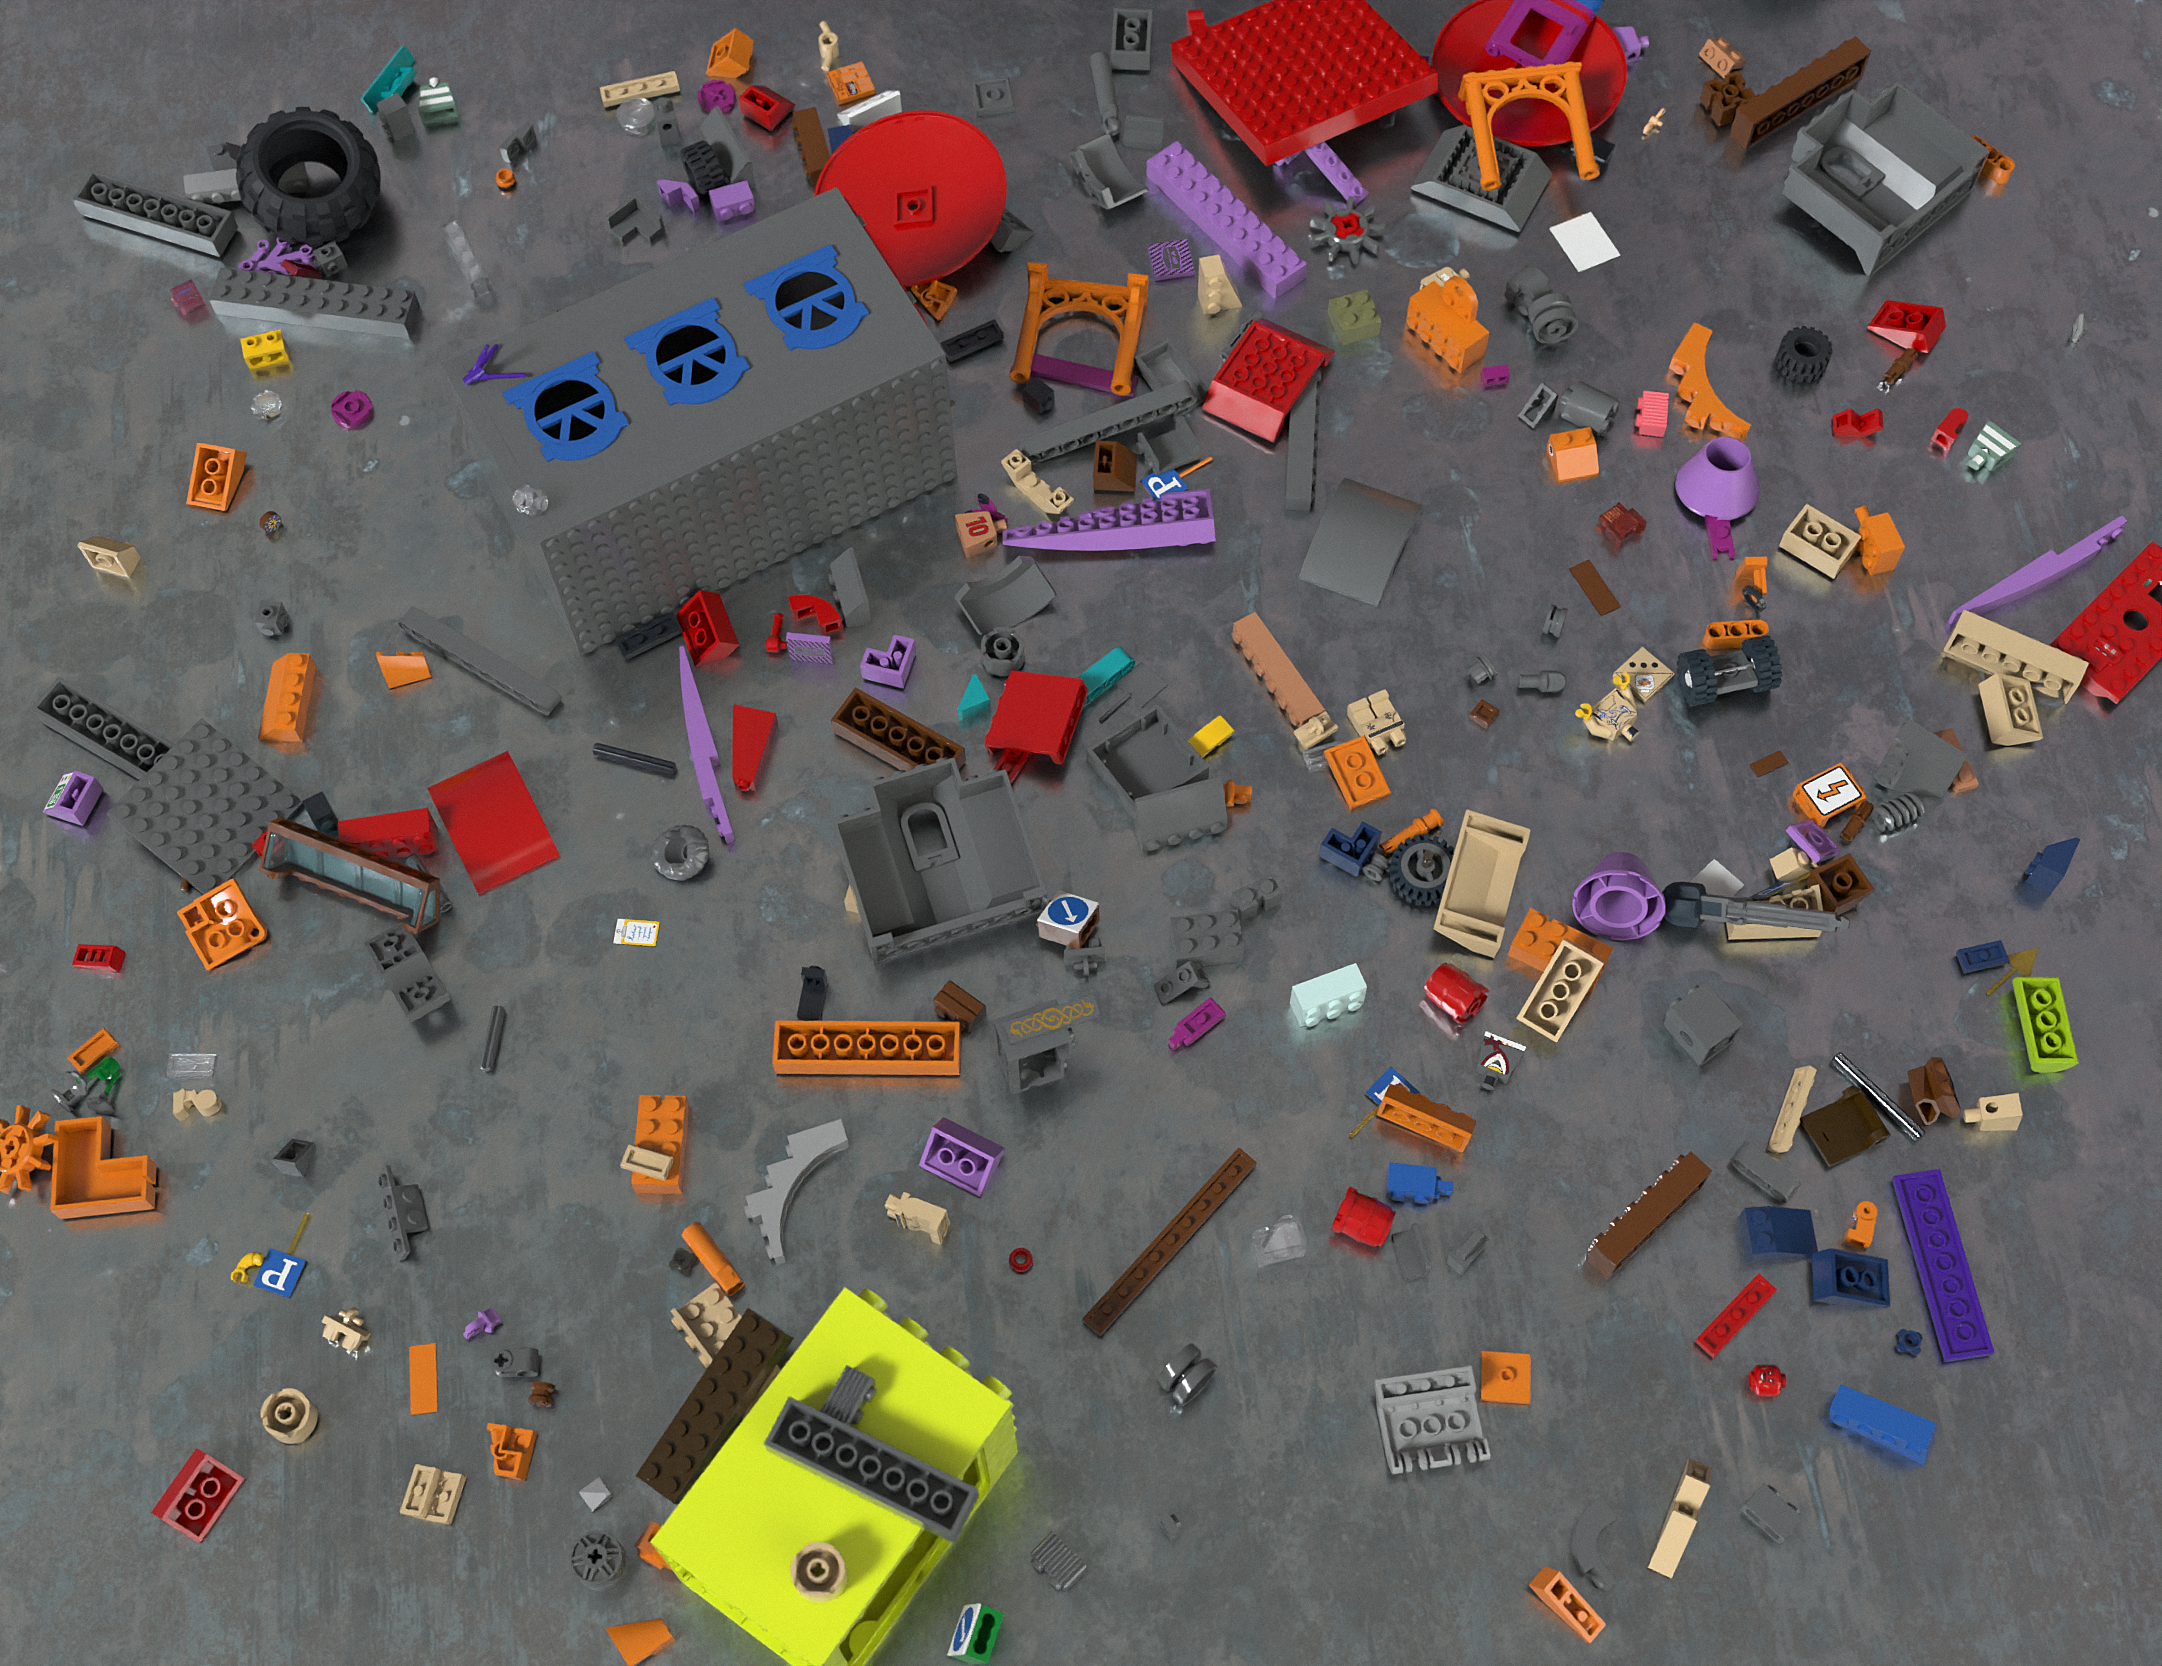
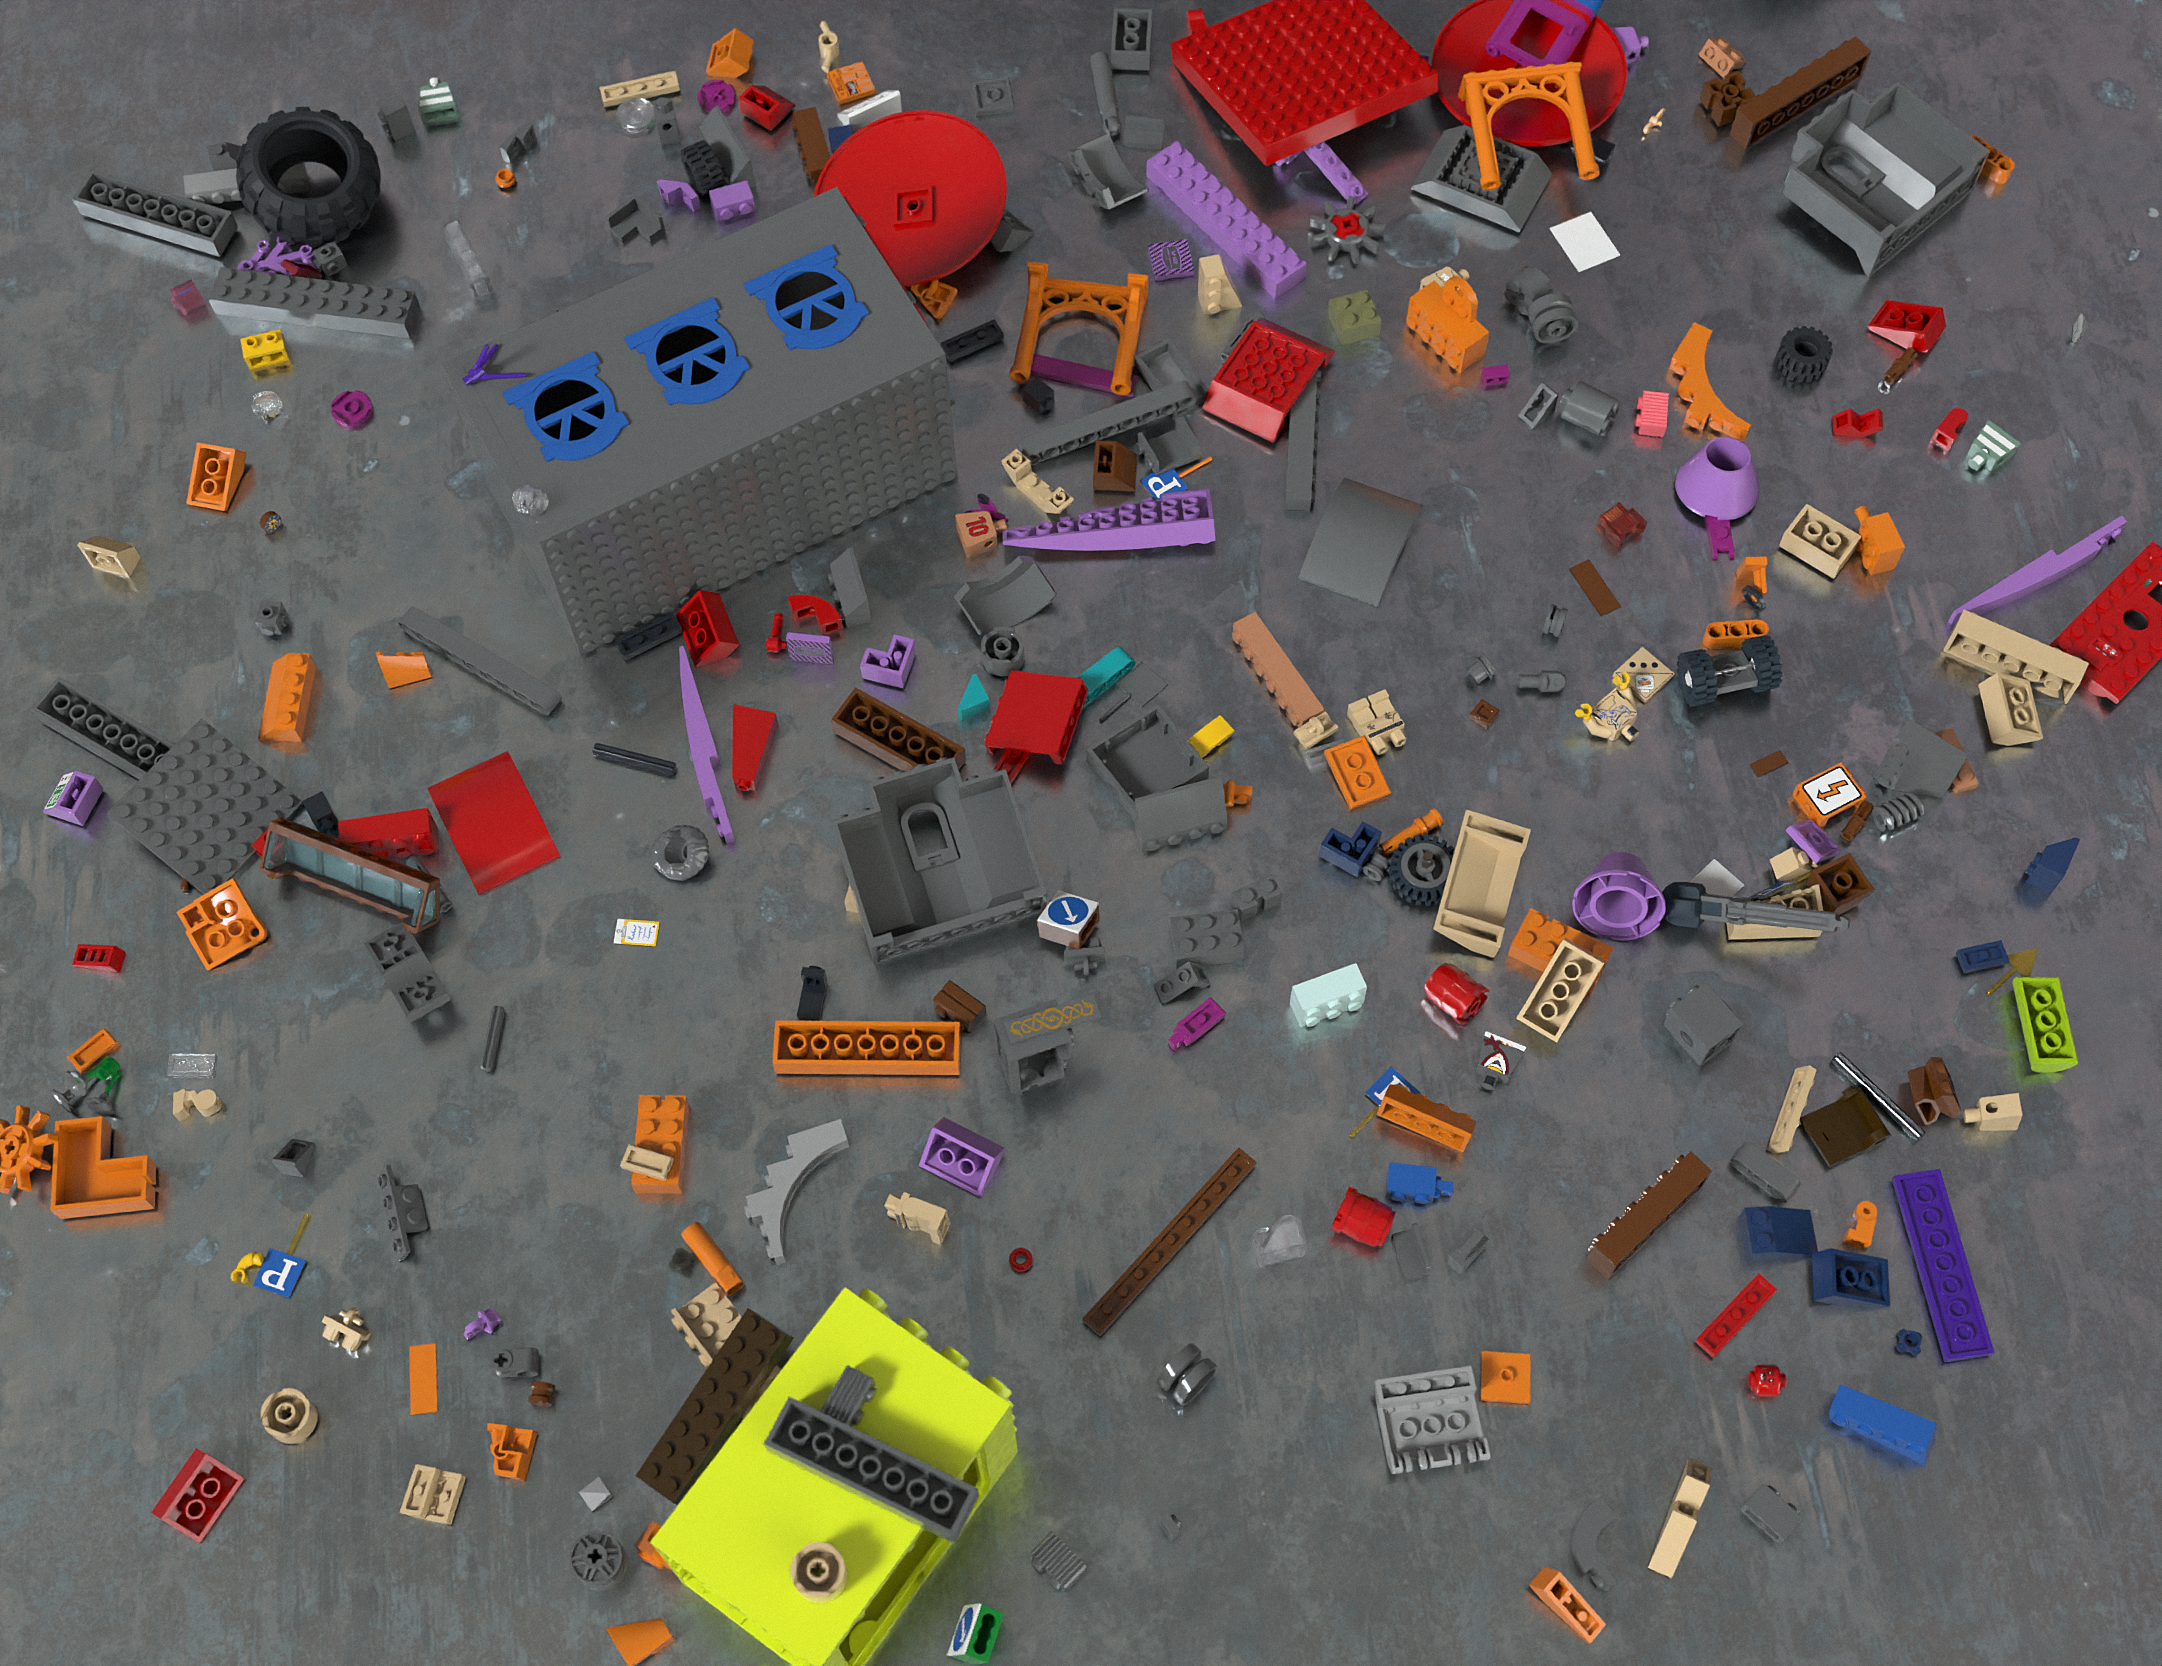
(391, 80): teal bracket -> none
(1573, 454): orange slope -> none

